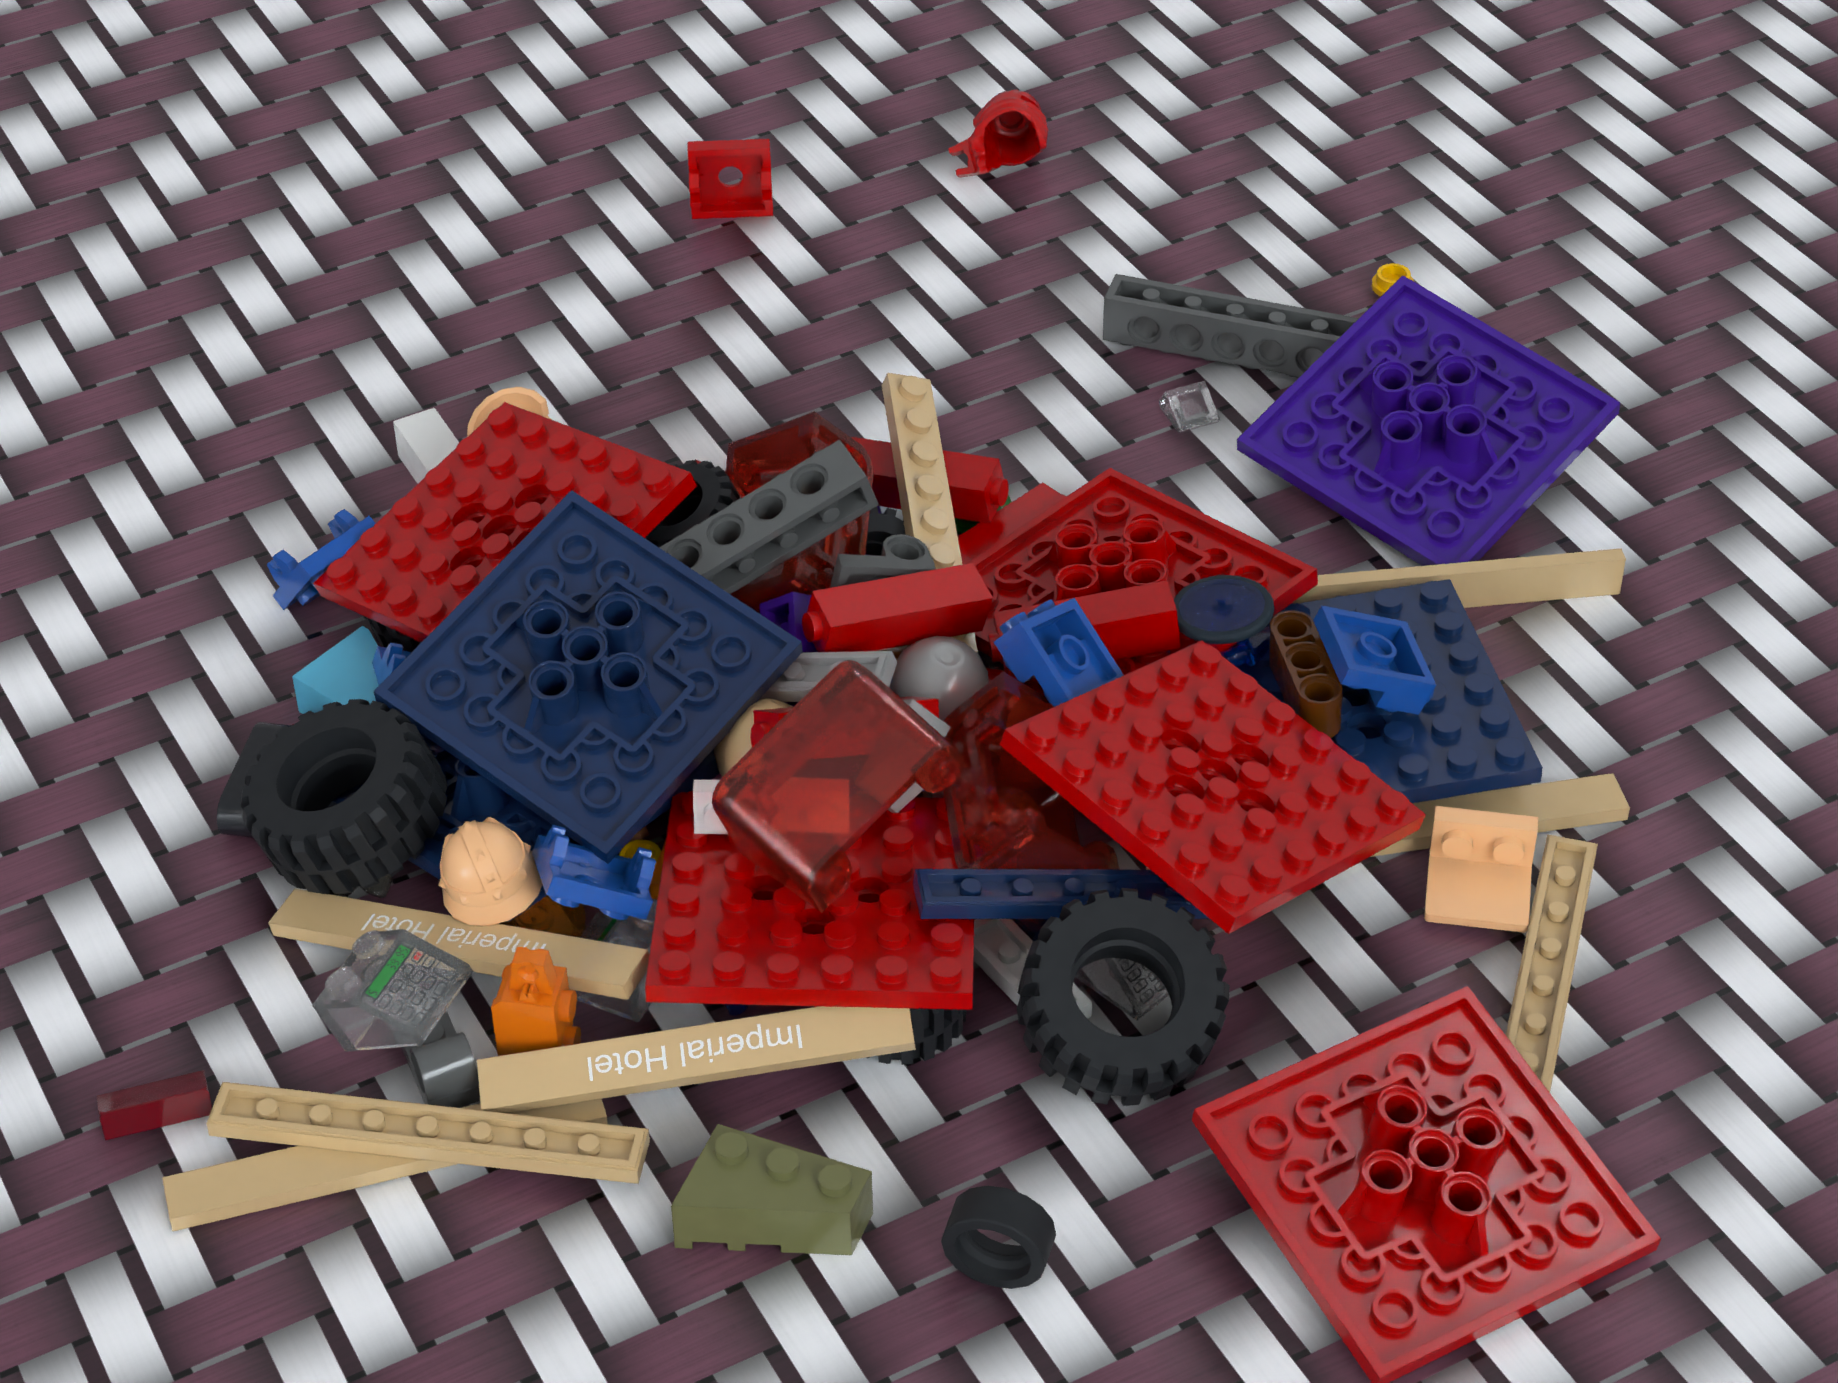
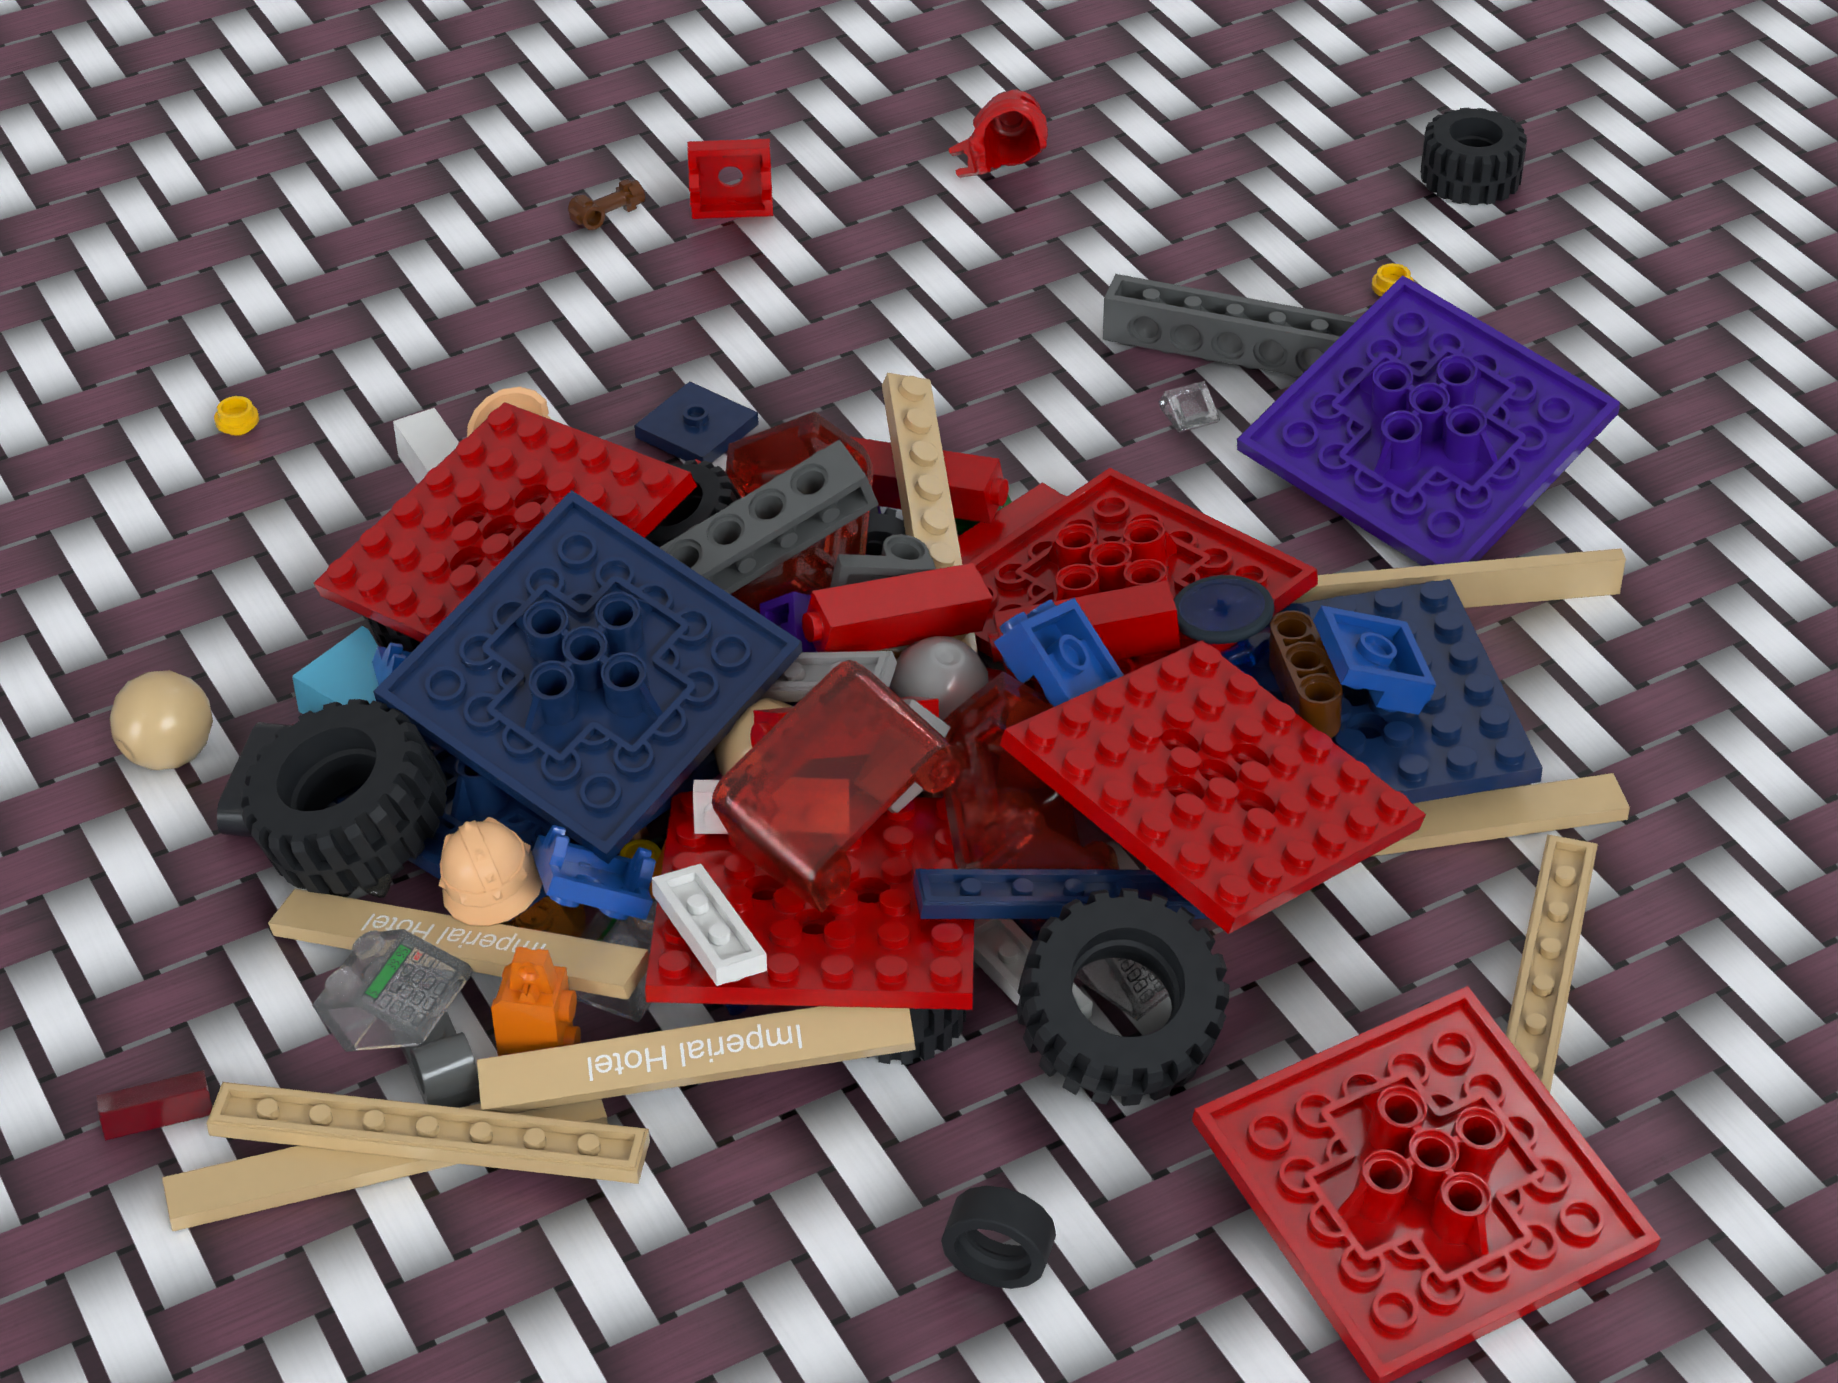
(161, 720): none -> tan piece
(236, 415): none -> yellow plate
(297, 578): blue piece -> none
(592, 213): none -> reddish brown bar
(696, 424): none -> dark blue plate
(709, 924): none -> white plate
(771, 1195): olive wedge -> none
(1473, 156): none -> black tyre
(1480, 869): light nougat bracket -> none

